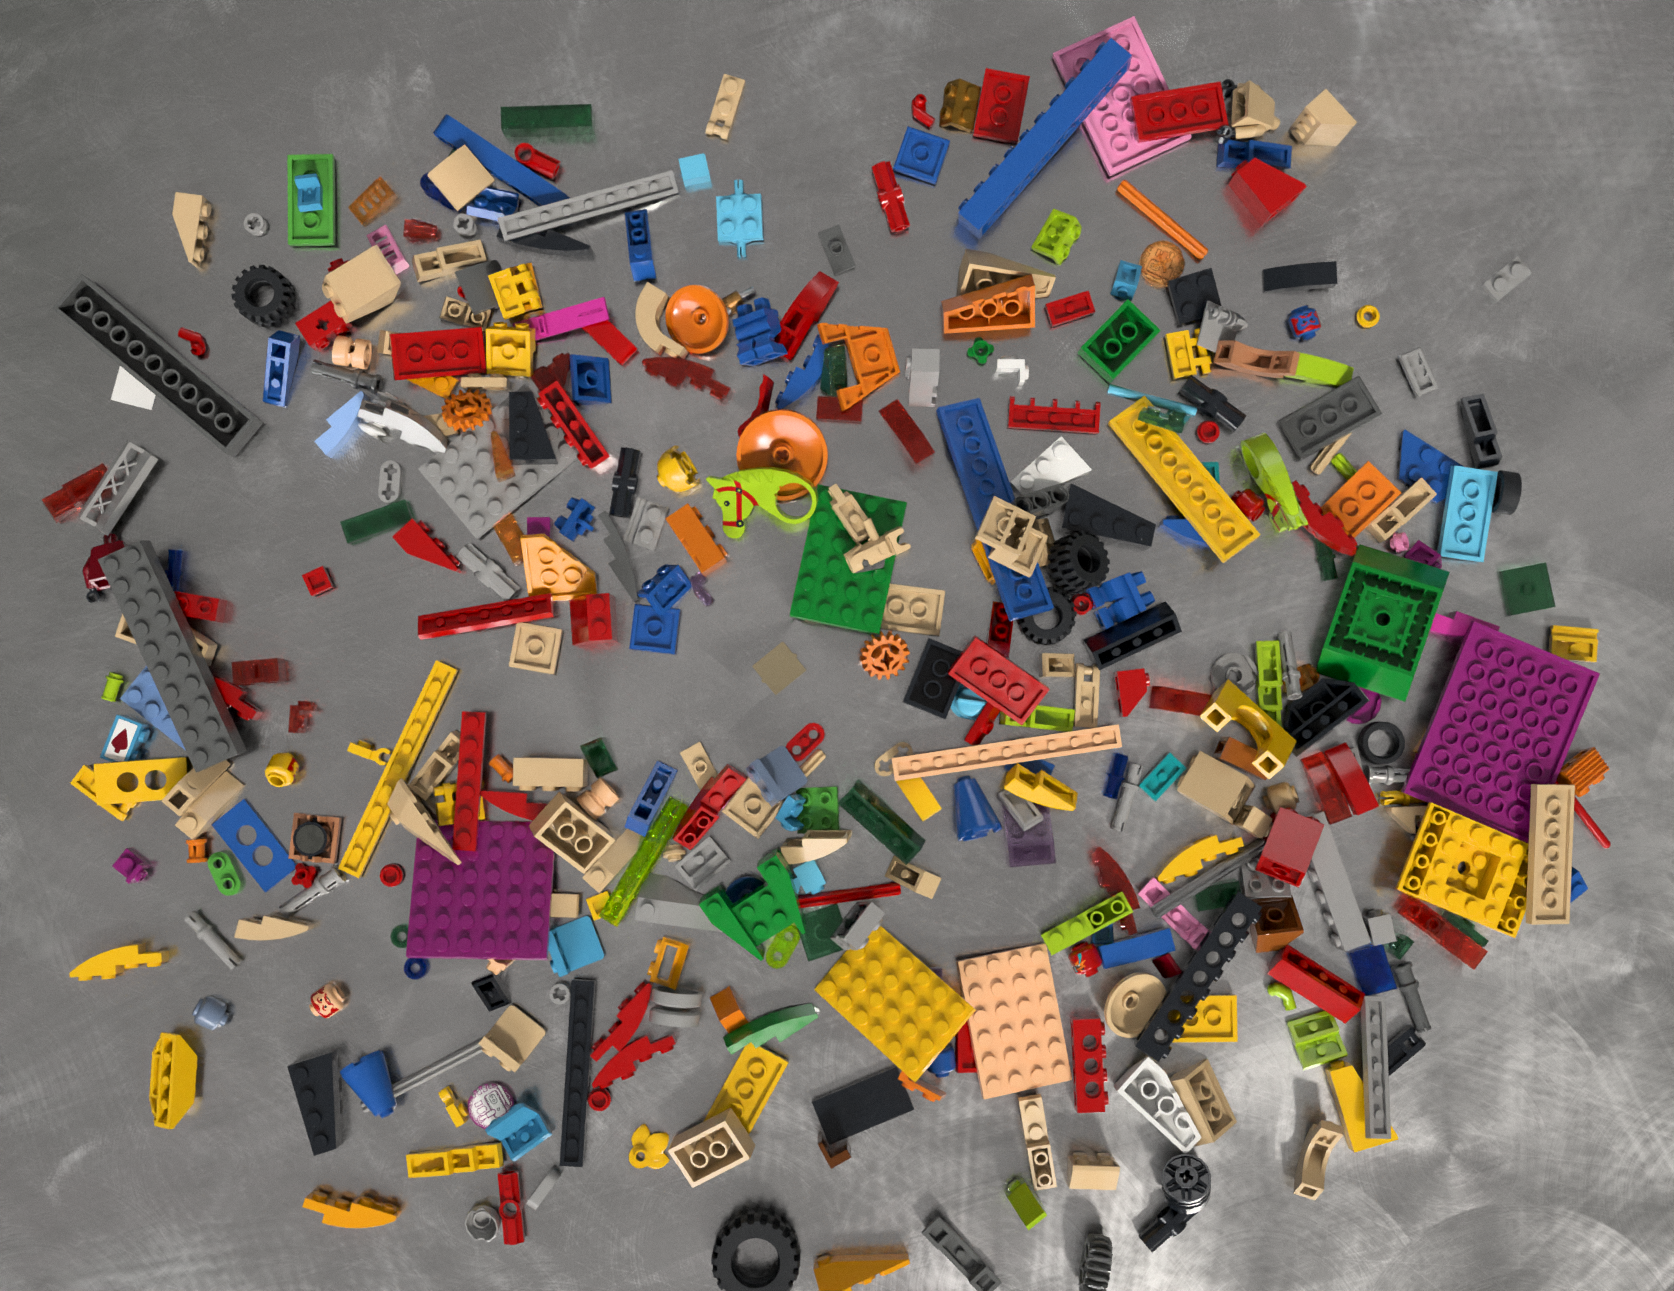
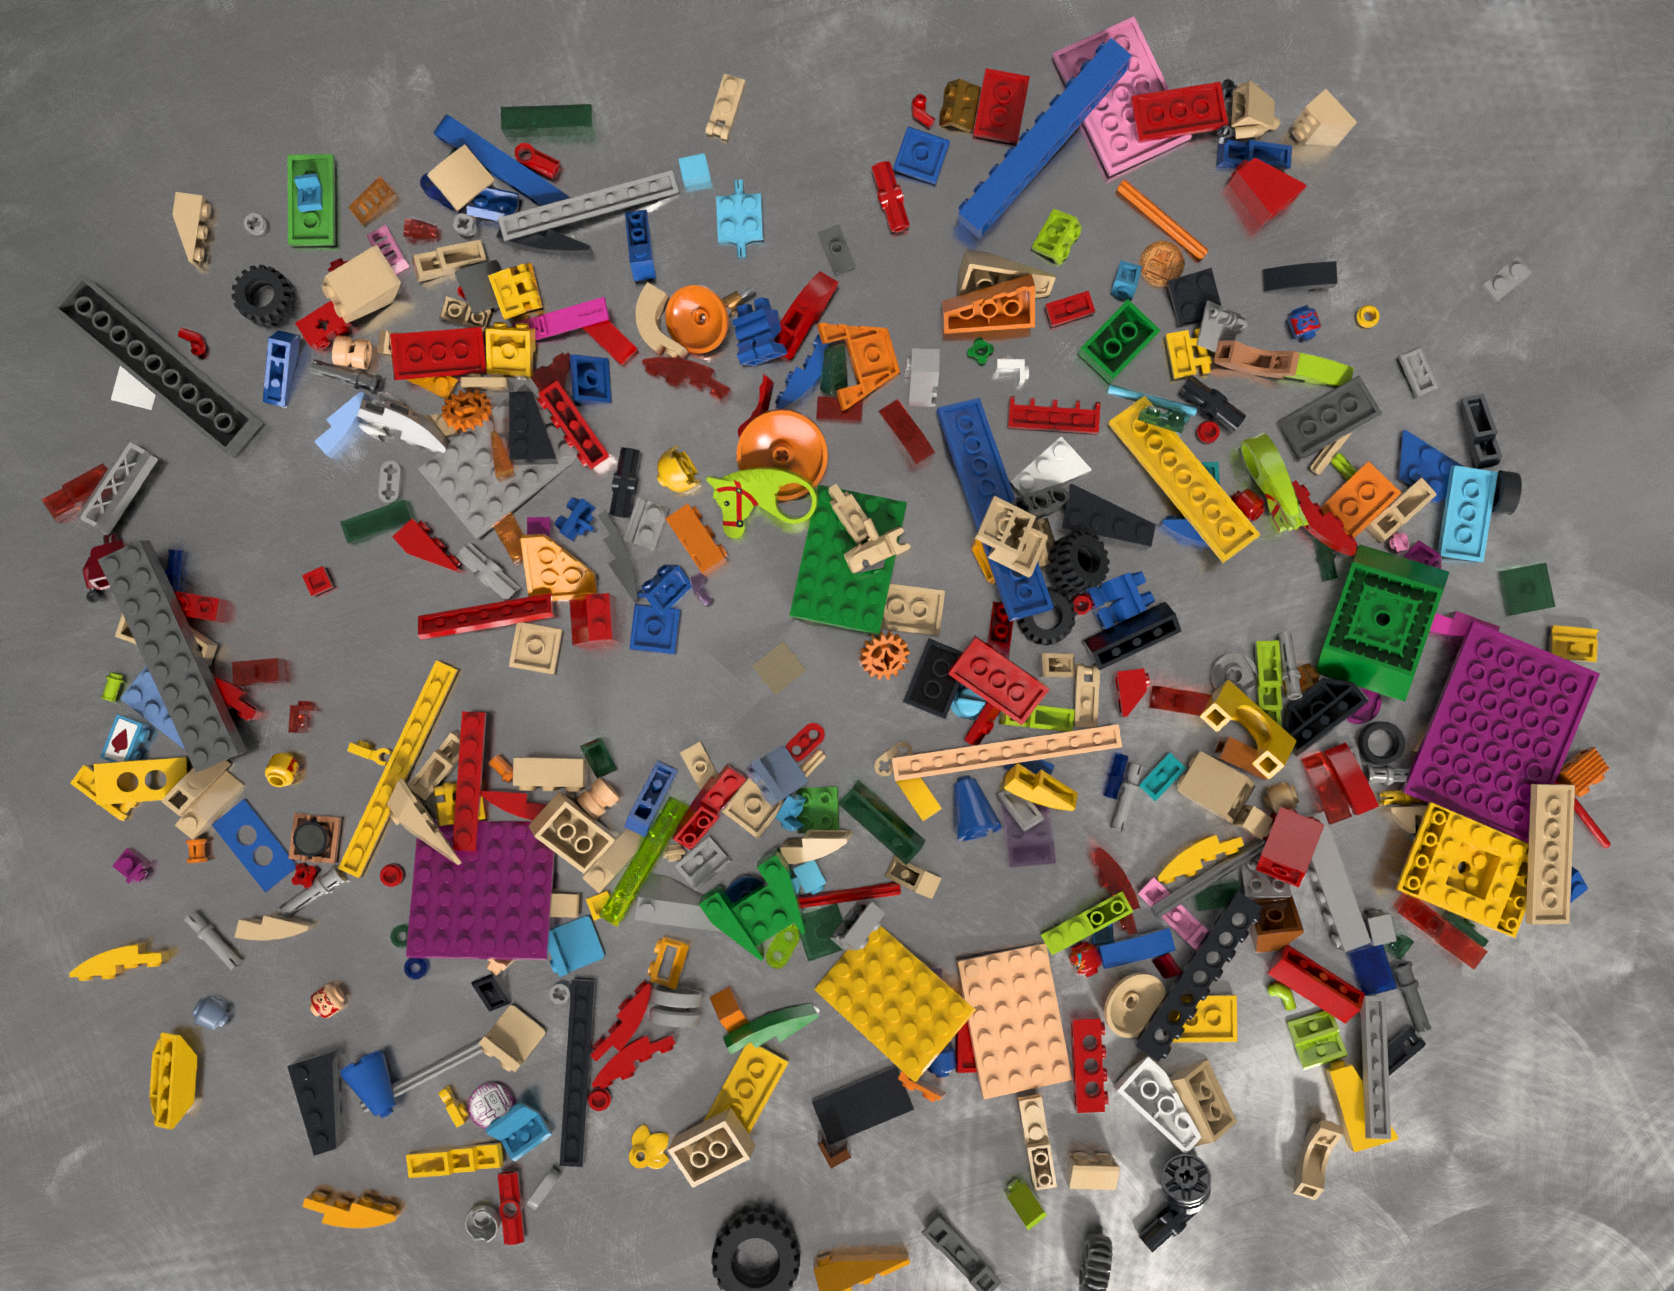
(226, 872): bright green plate -> none

